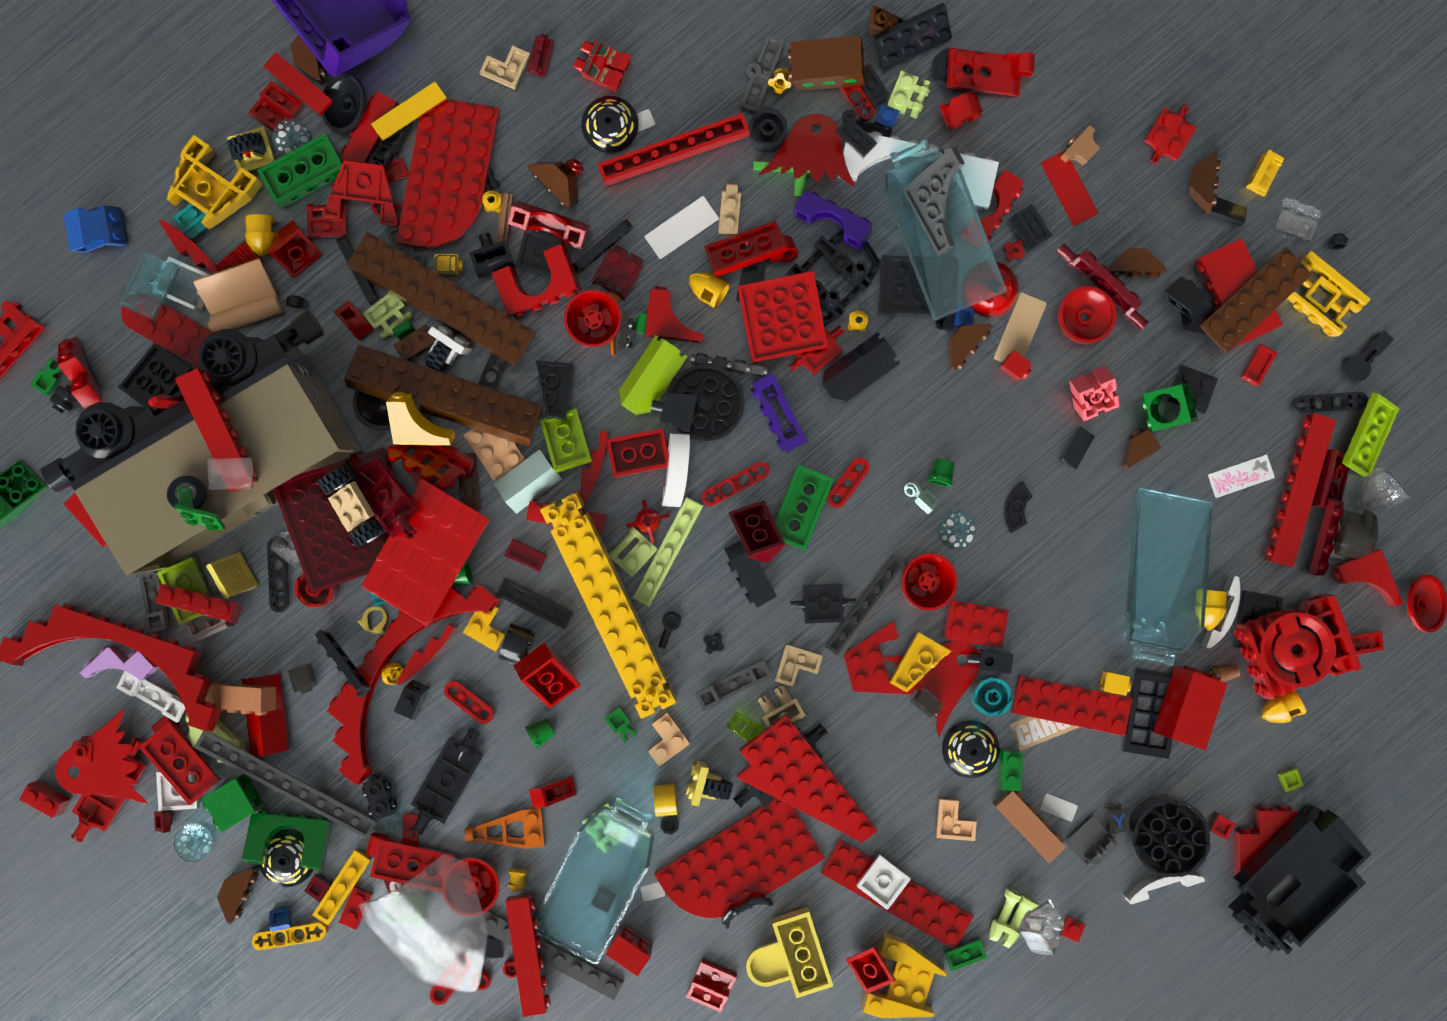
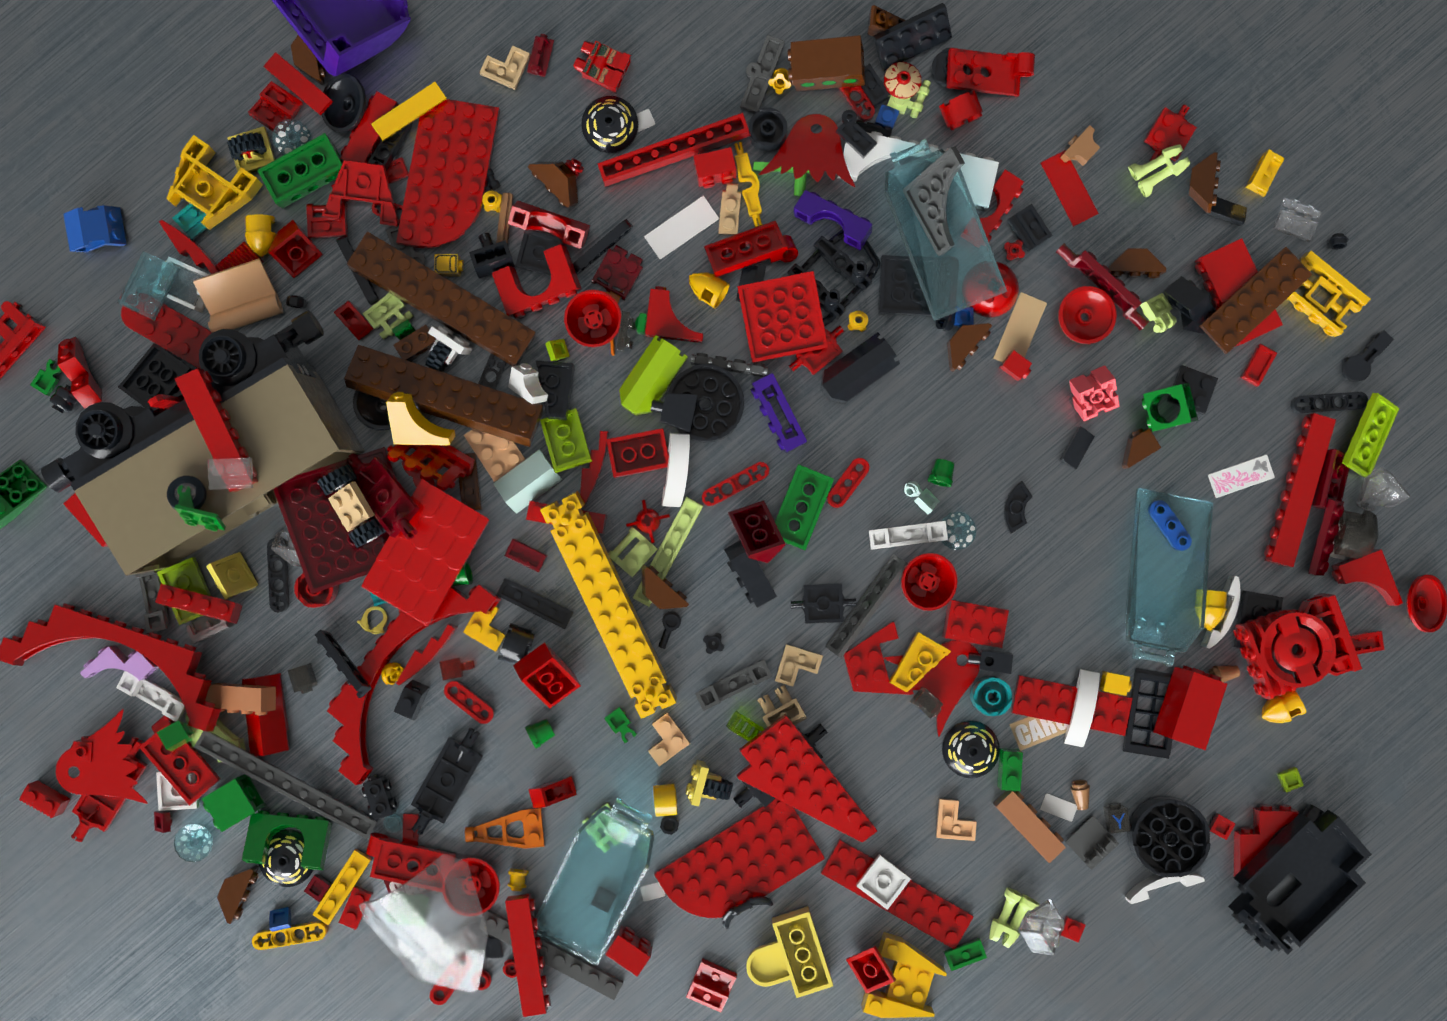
(175, 735): none -> green brick
(453, 668): none -> clear red plate
(526, 383): none -> white arch
(557, 349): none -> lime plate
(660, 590): none -> reddish brown slope
(715, 167): none -> red brick
(750, 194): none -> yellow piece
(897, 86): none -> tan dish
(908, 535): none -> white slope
(1080, 791): none -> medium nougat cone
(1083, 708): none -> white slope
(1147, 184): none -> yellowish green piece
(1159, 310): none -> yellowish green plate
(1163, 519): none -> blue plate

